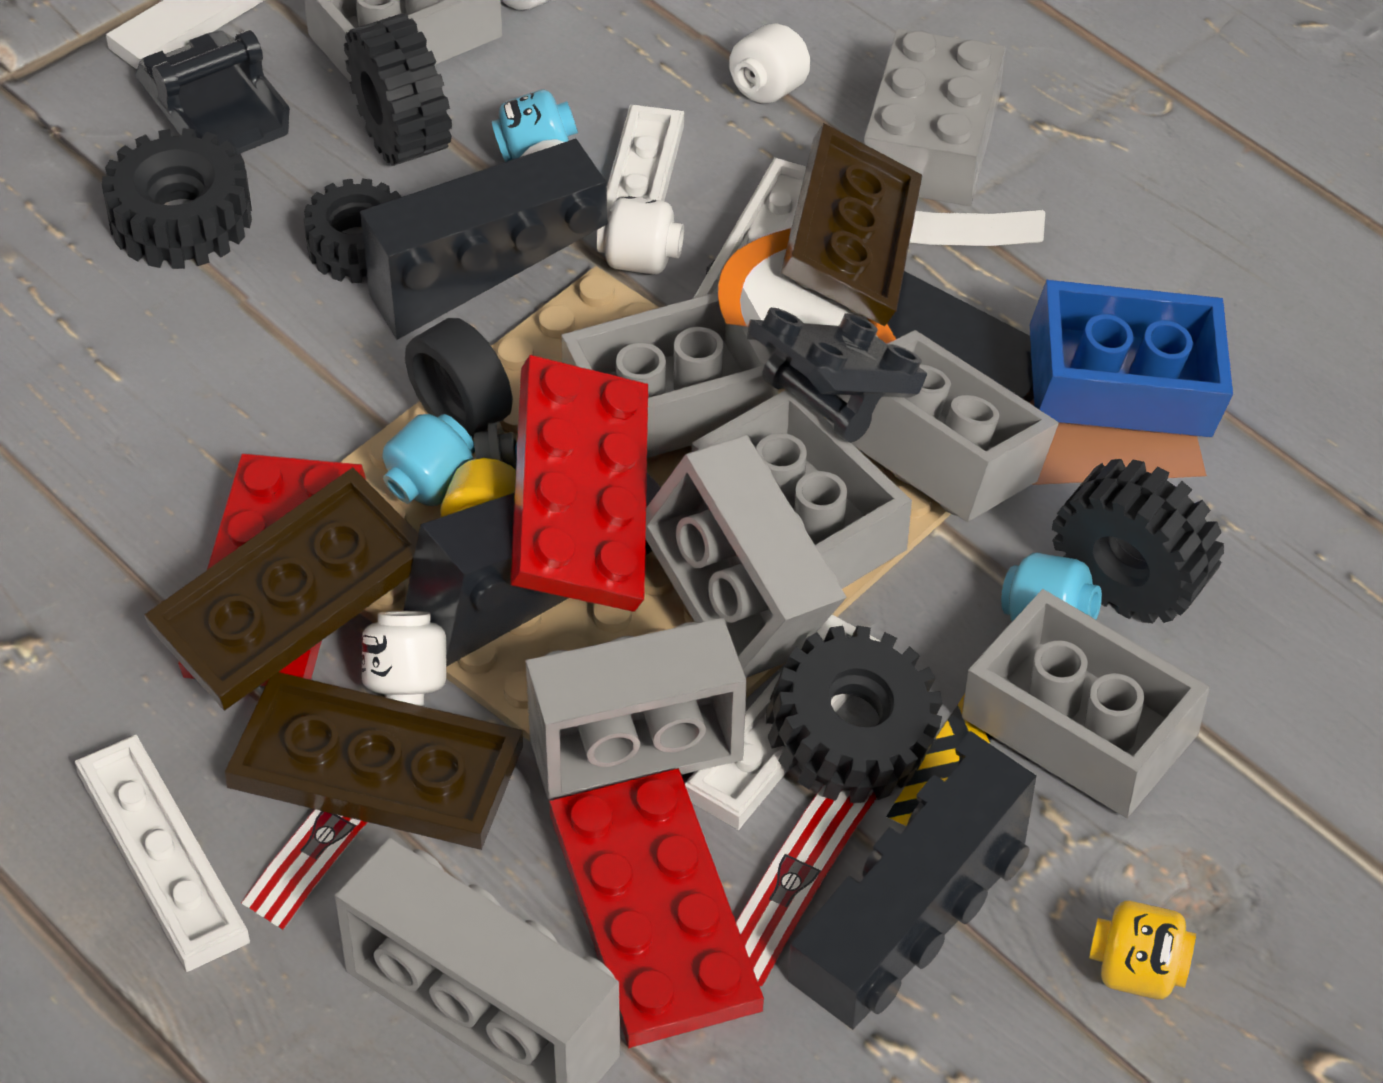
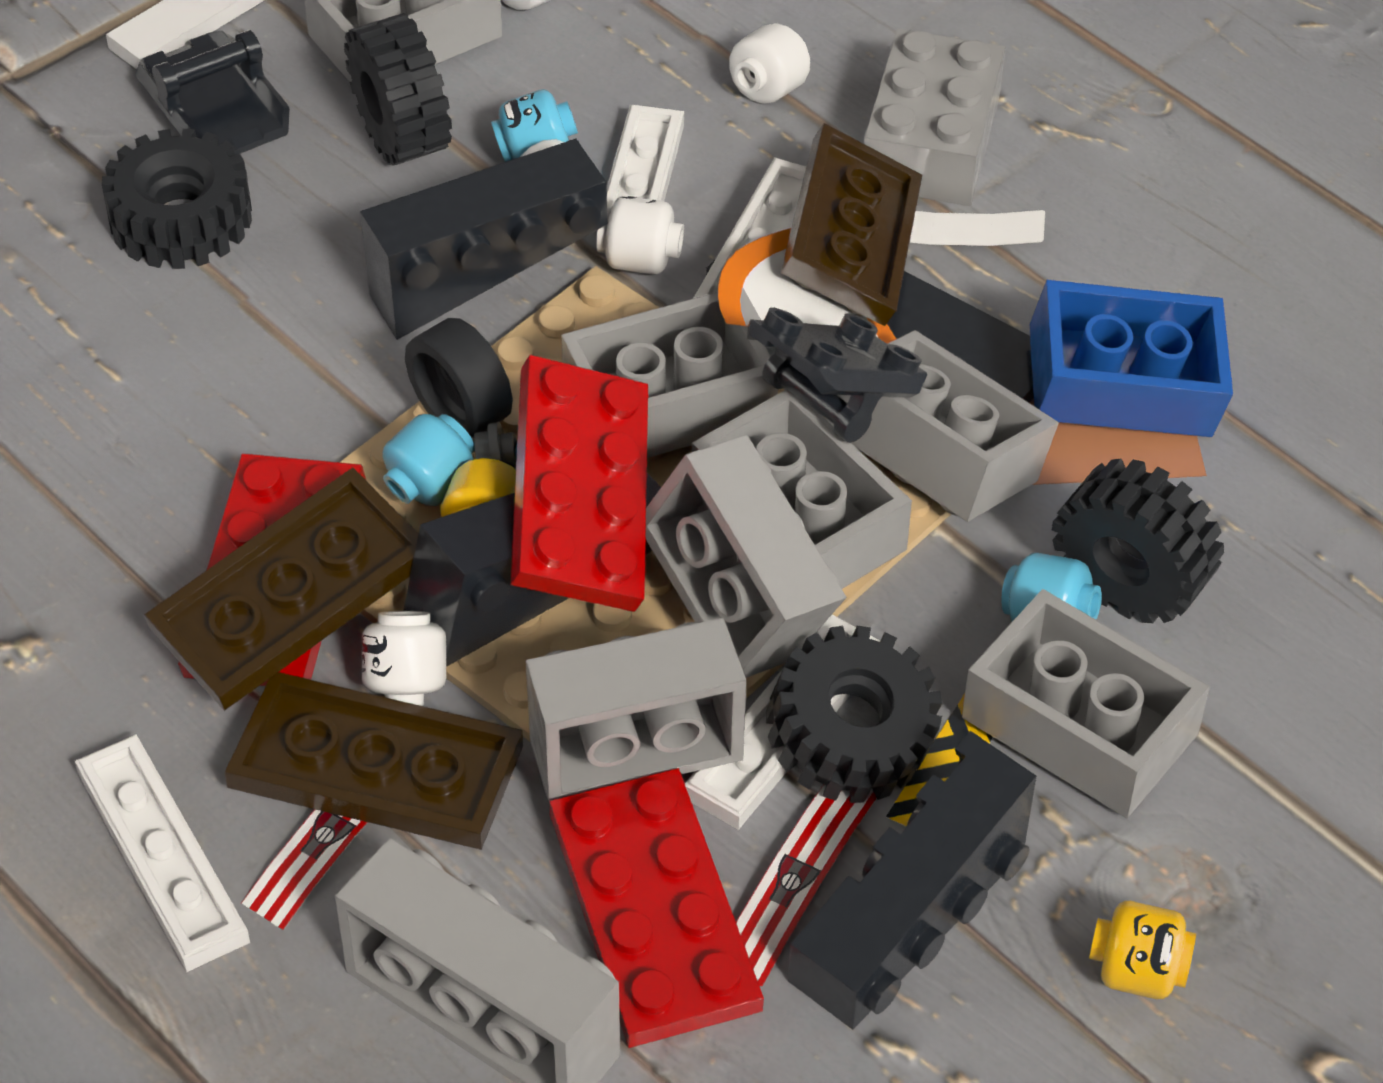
(337, 212): black tyre -> none

